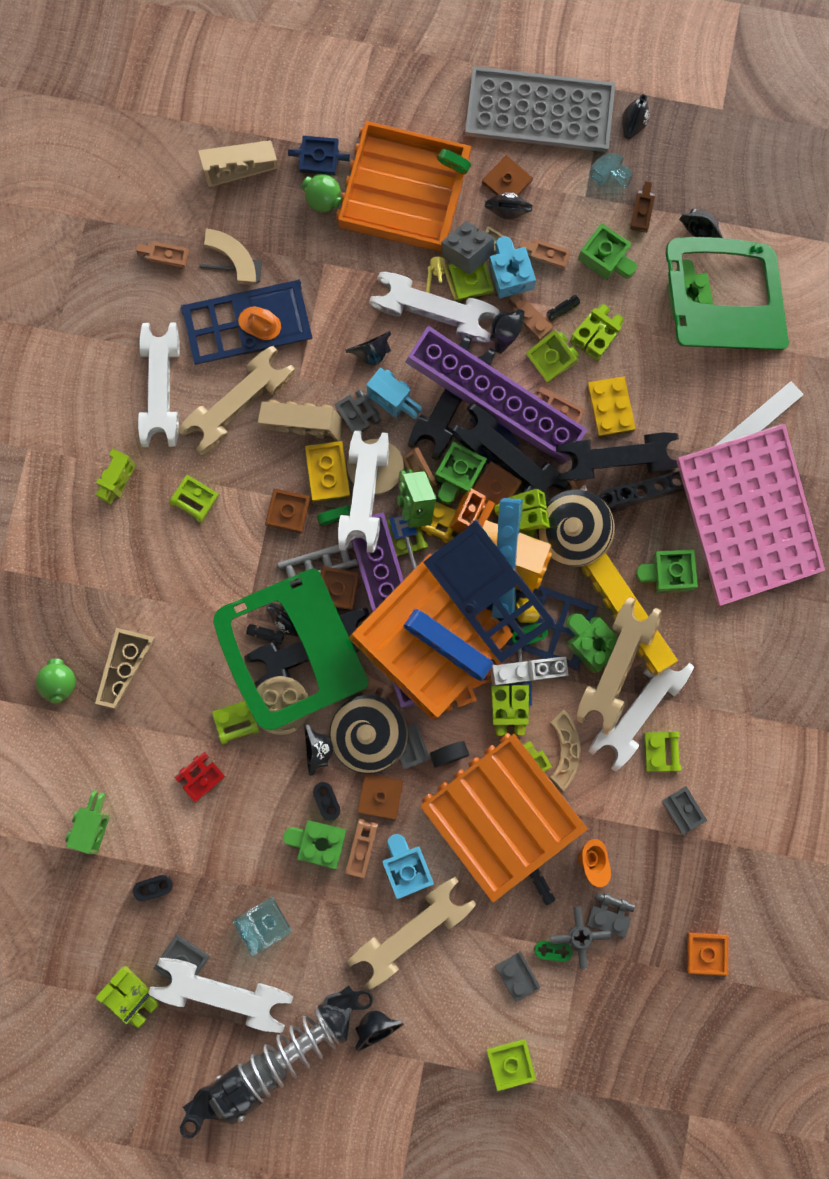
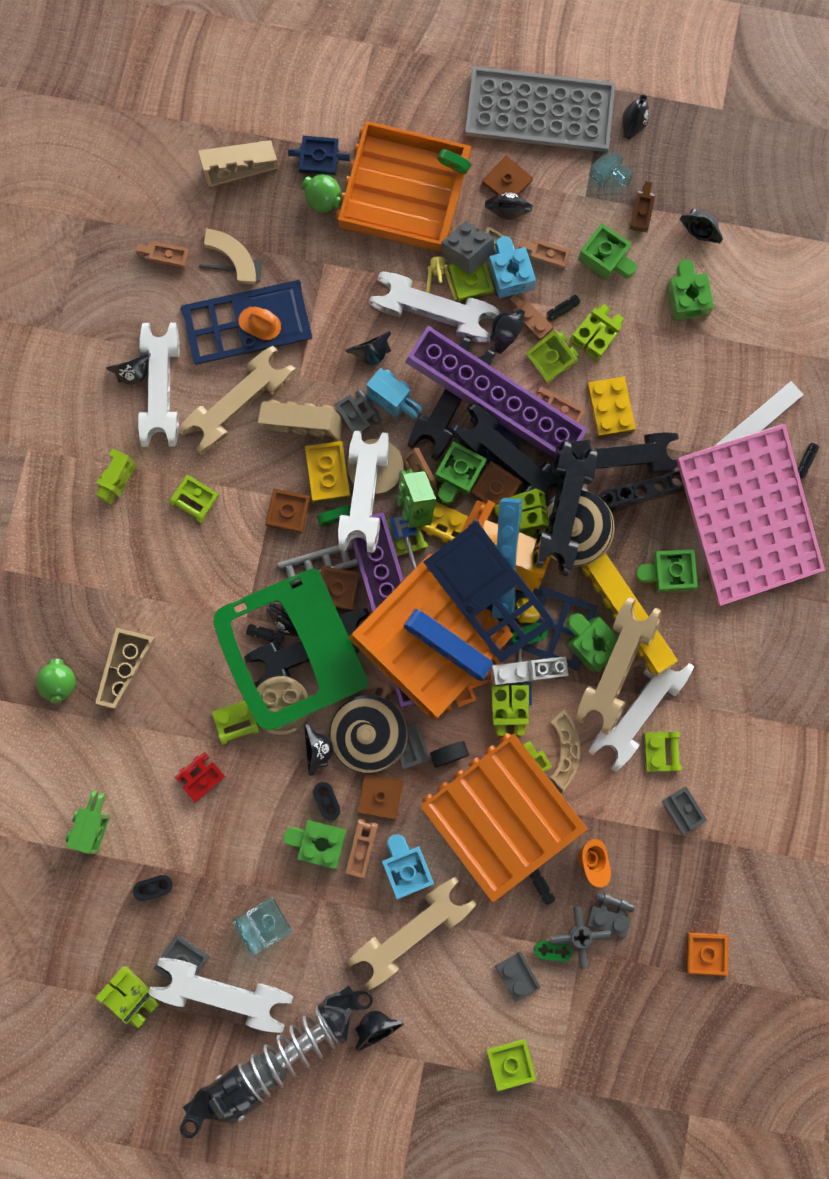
(132, 371): none -> black hat
(467, 510): orange brick -> none
(557, 540): none -> black piece
(727, 325): green door -> none
(807, 459): none -> black axle

